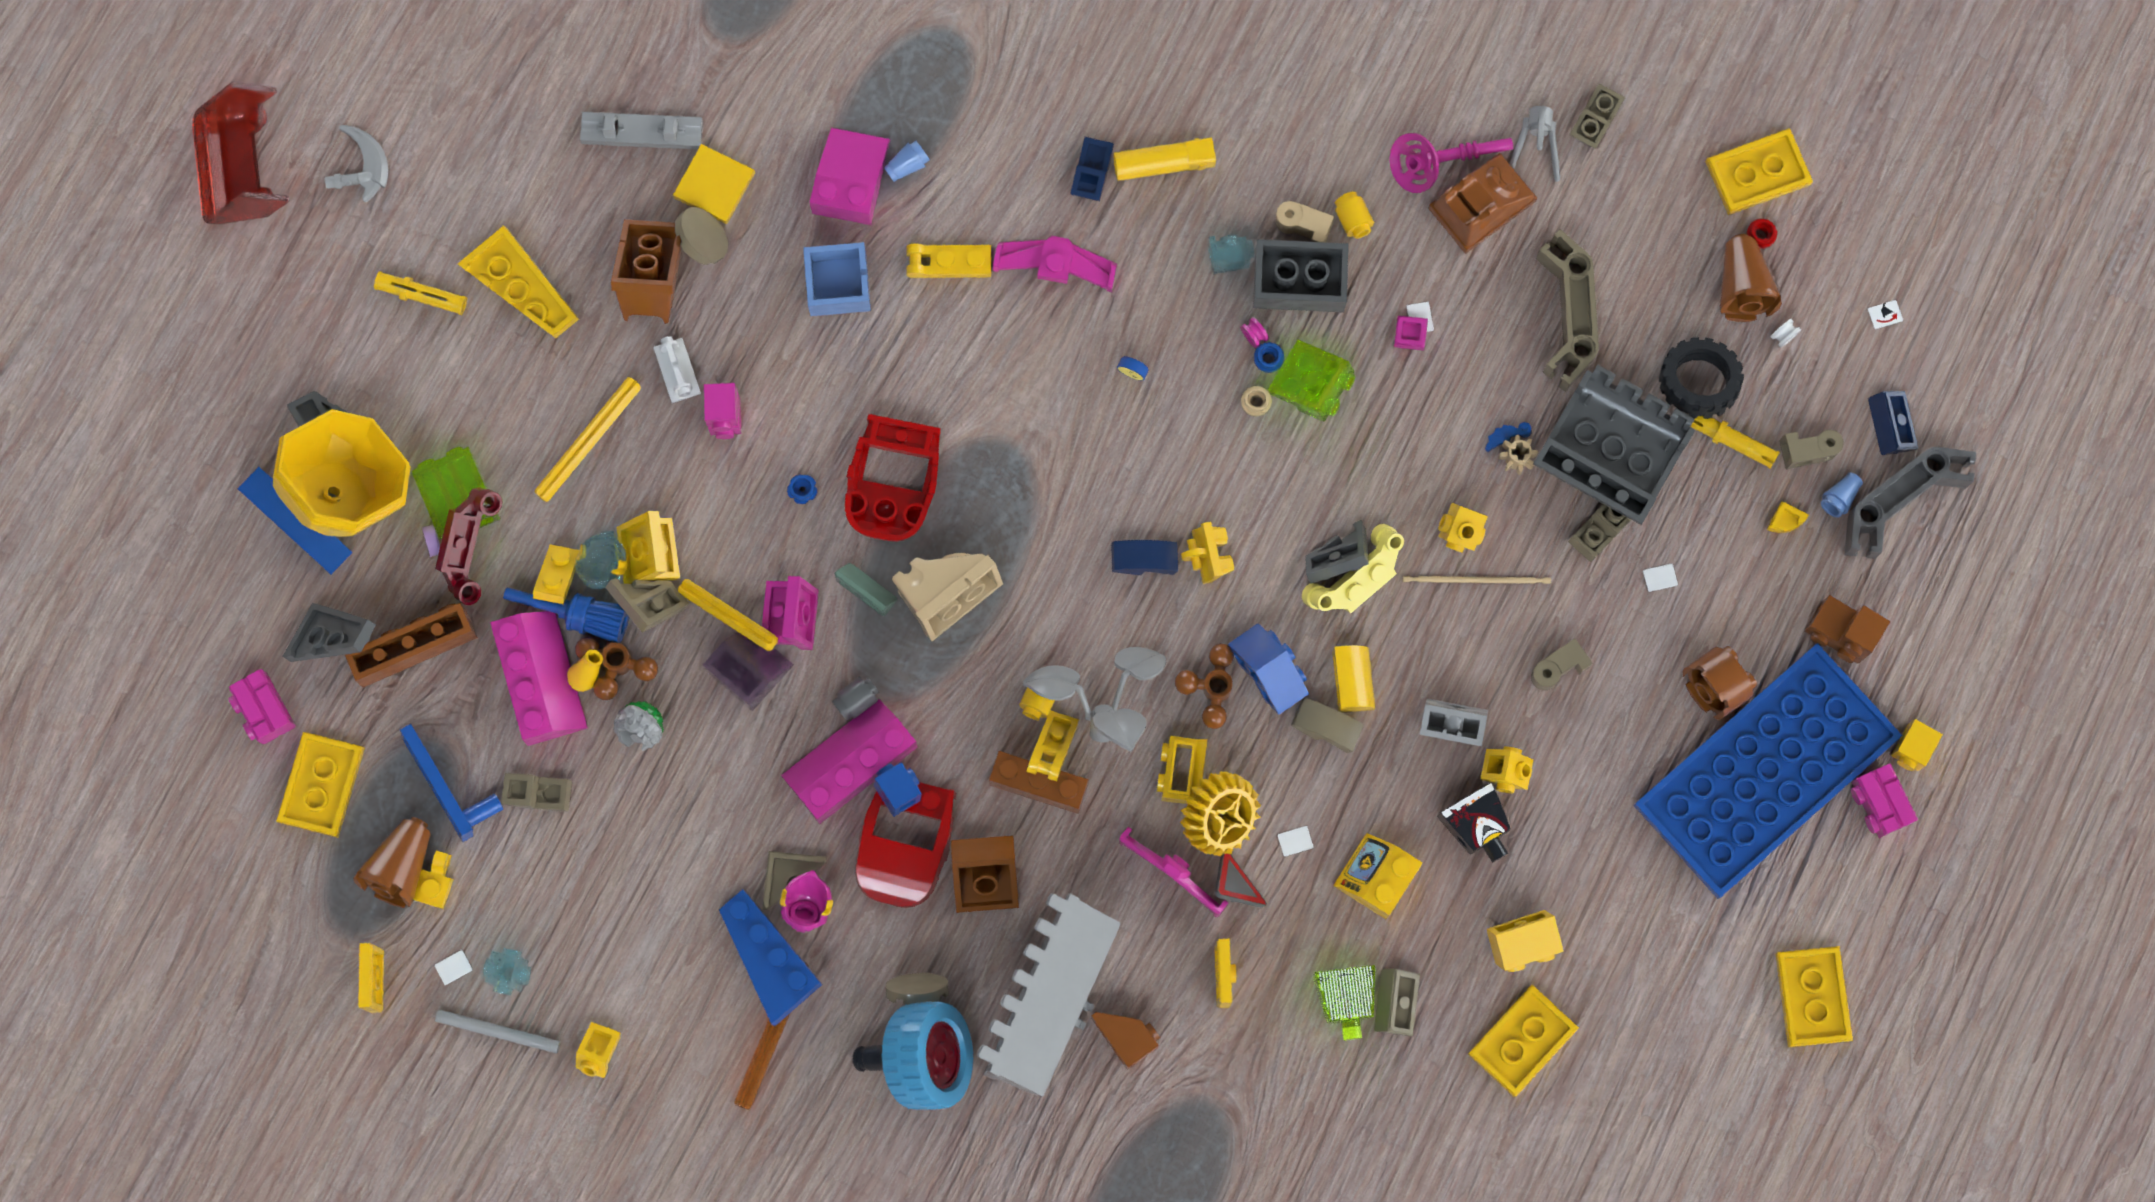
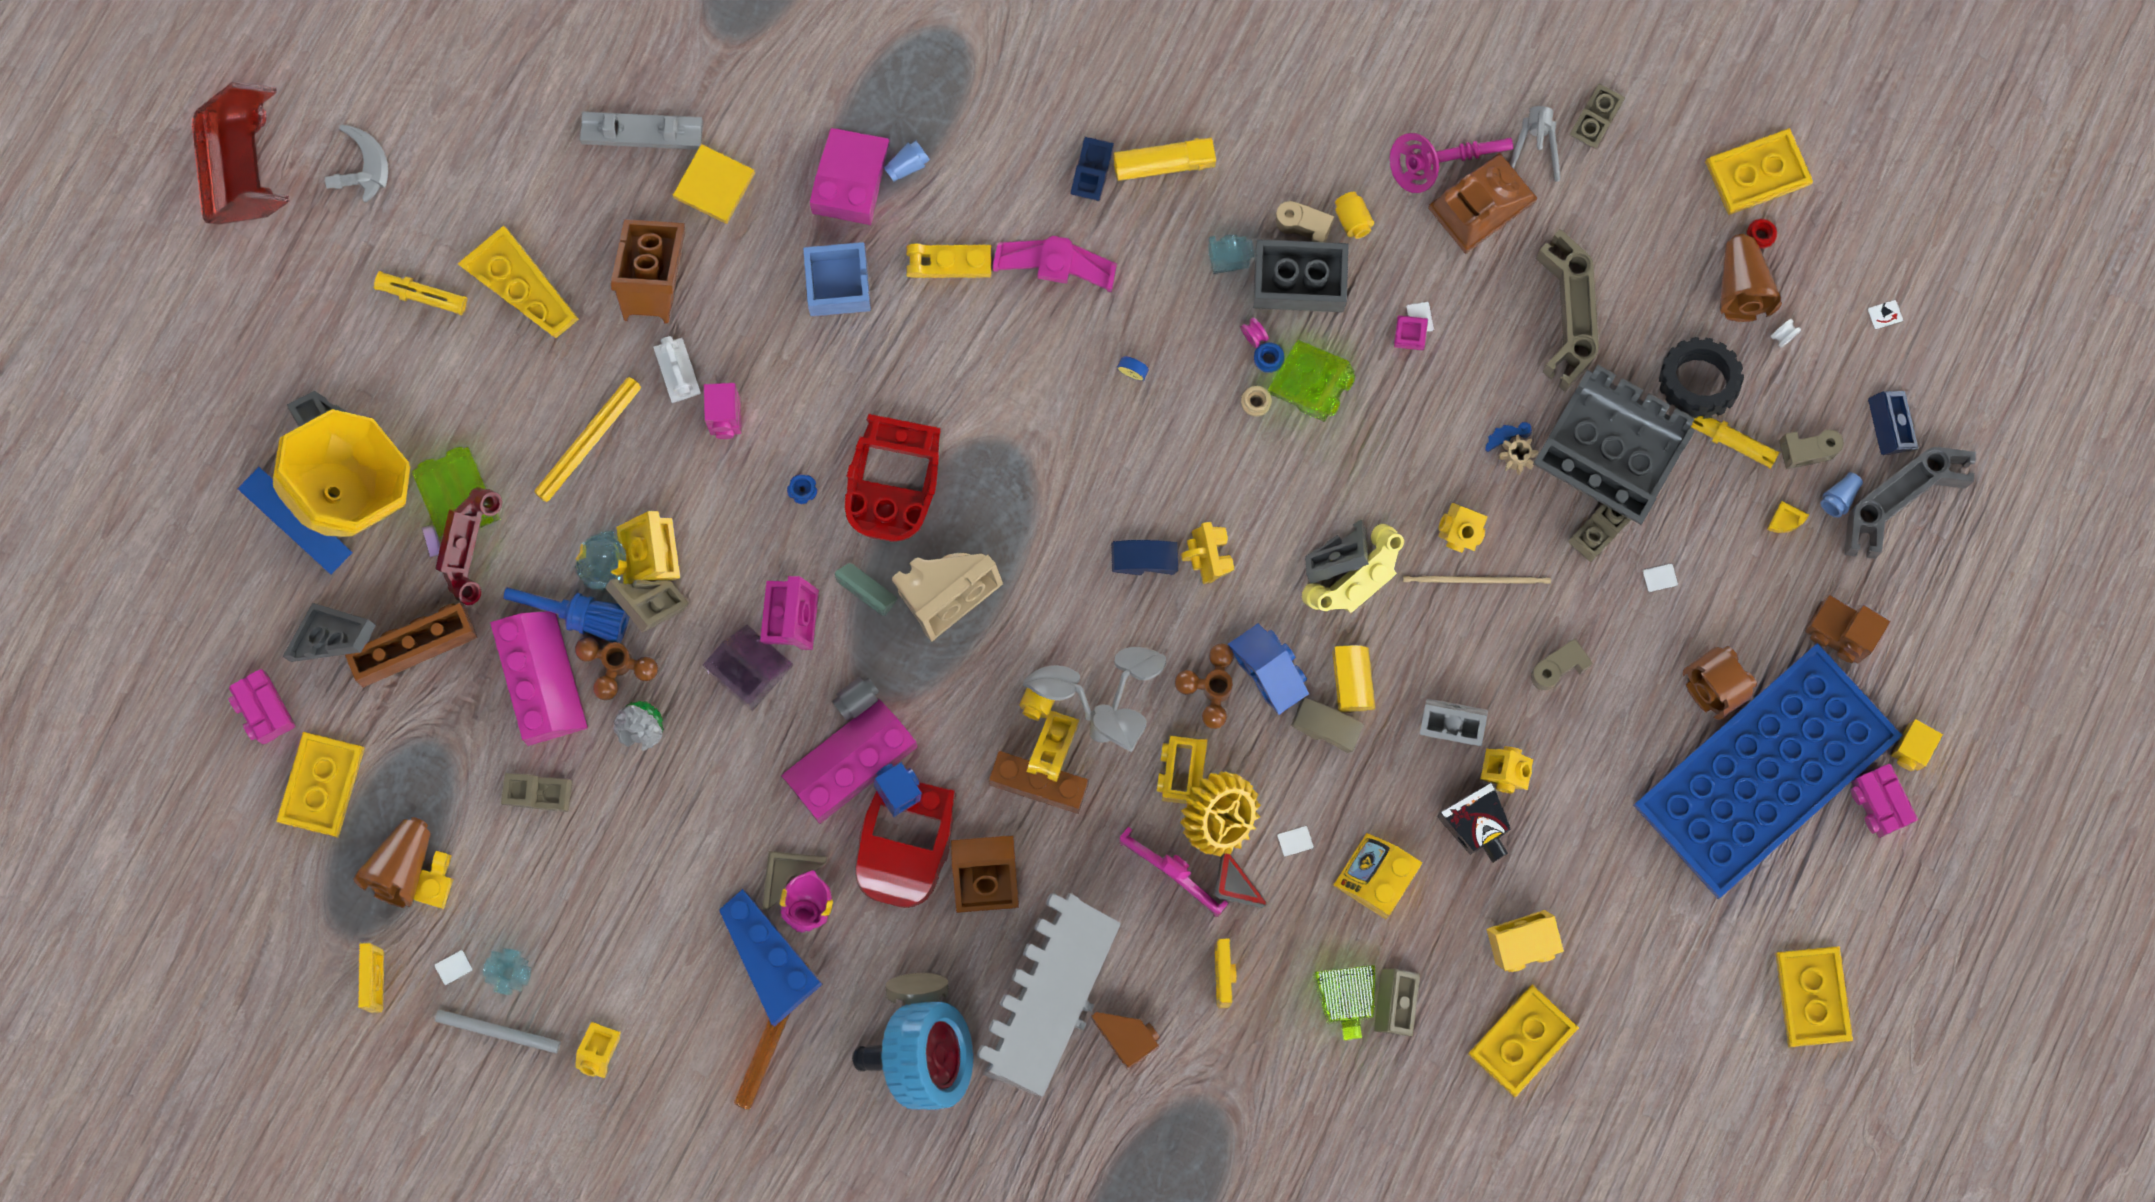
(461, 820): blue piece -> none
(556, 574): yellow plate -> none
(585, 671): yellow cone -> none
(701, 235): dark tan tile -> none
(728, 615): yellow axle -> none

